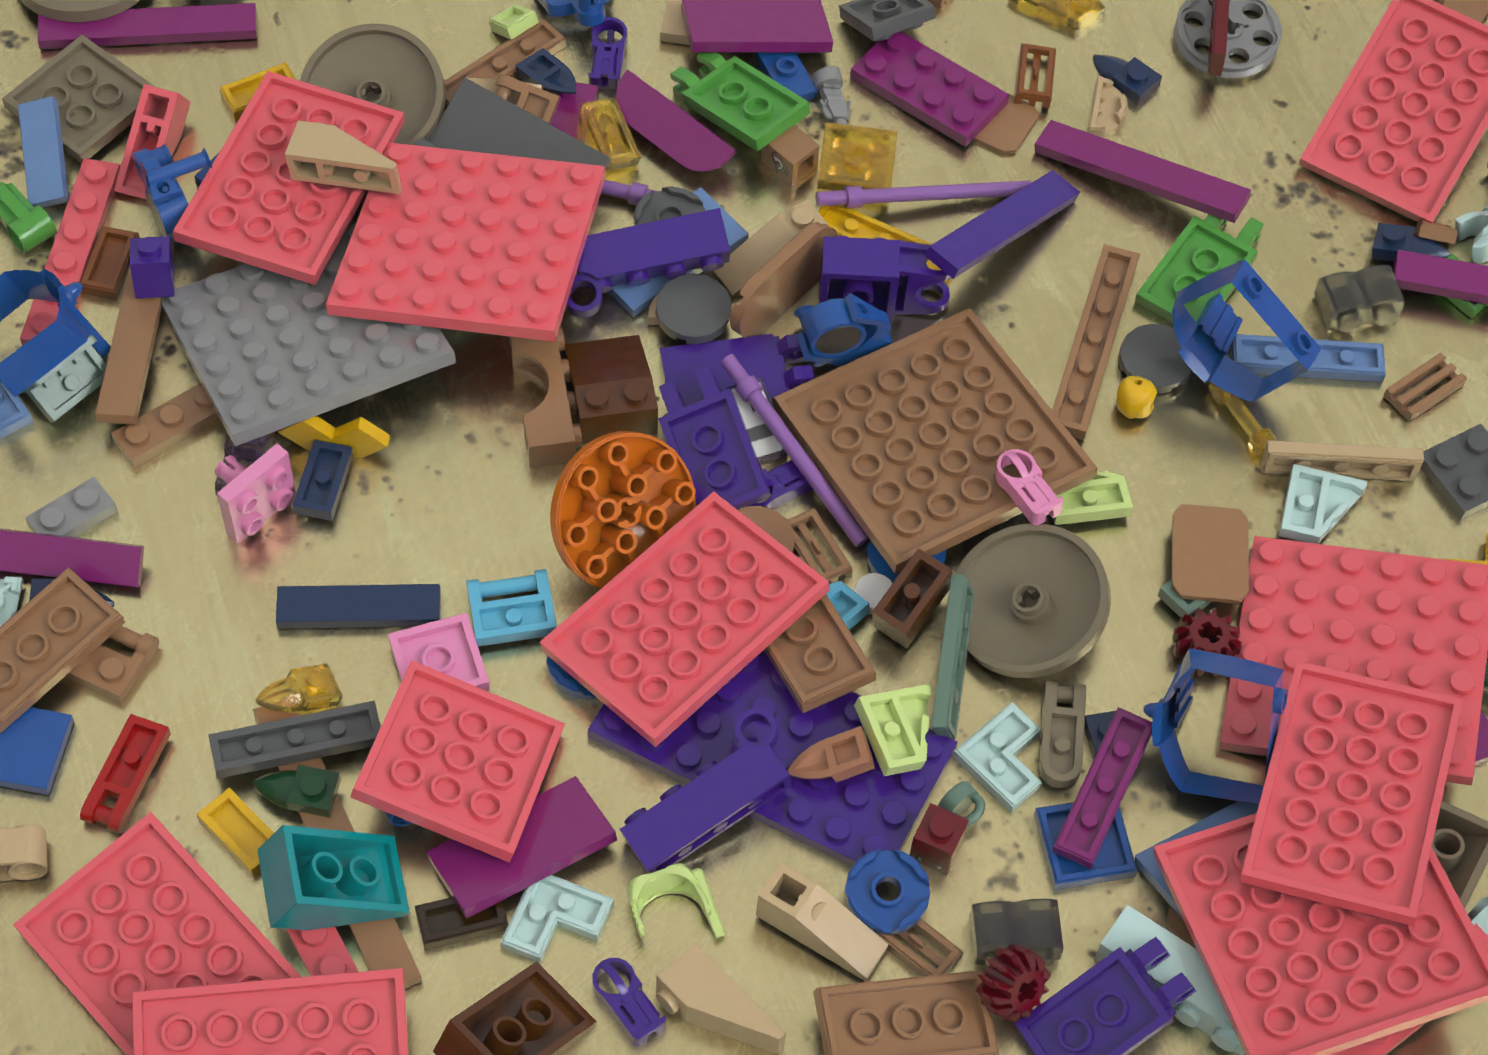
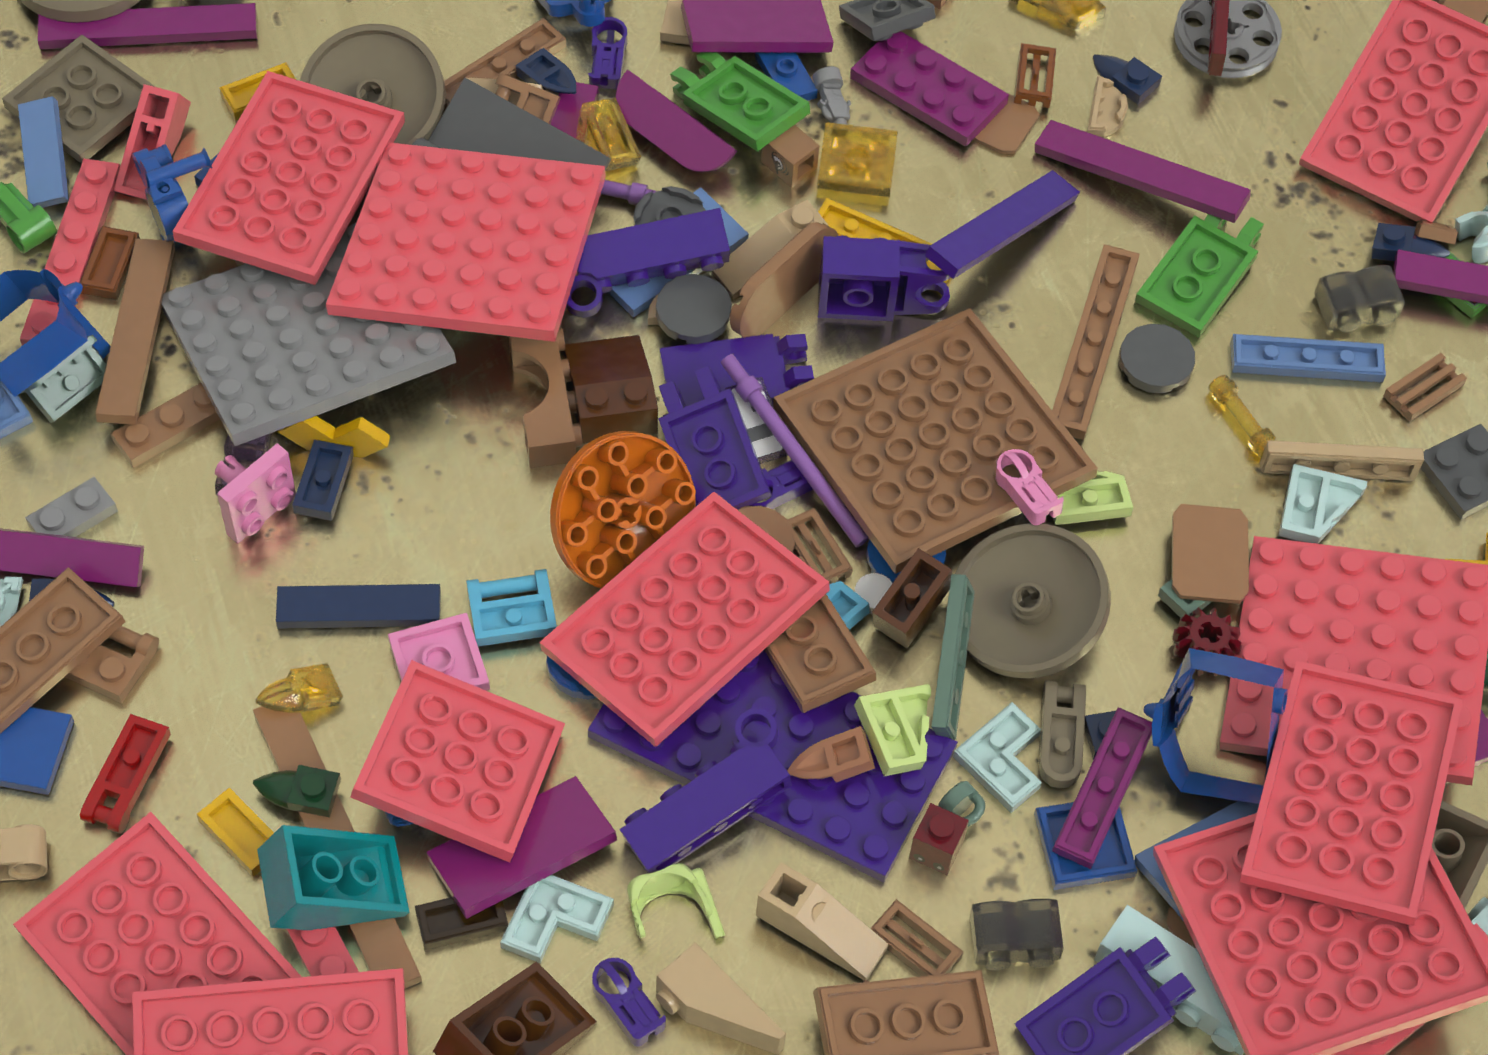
(152, 267): dark purple brick -> none
(294, 739): dark grey plate -> none
(334, 157): tan slope -> none
(513, 21): yellowish green tile -> none
(837, 330): blue piece -> none
(856, 196): medium lavender bar -> none
(882, 915): blue tile -> none
(1013, 982): dark red gear -> none
(1136, 397): yellow piece -> none
(1210, 337): blue piece -> none

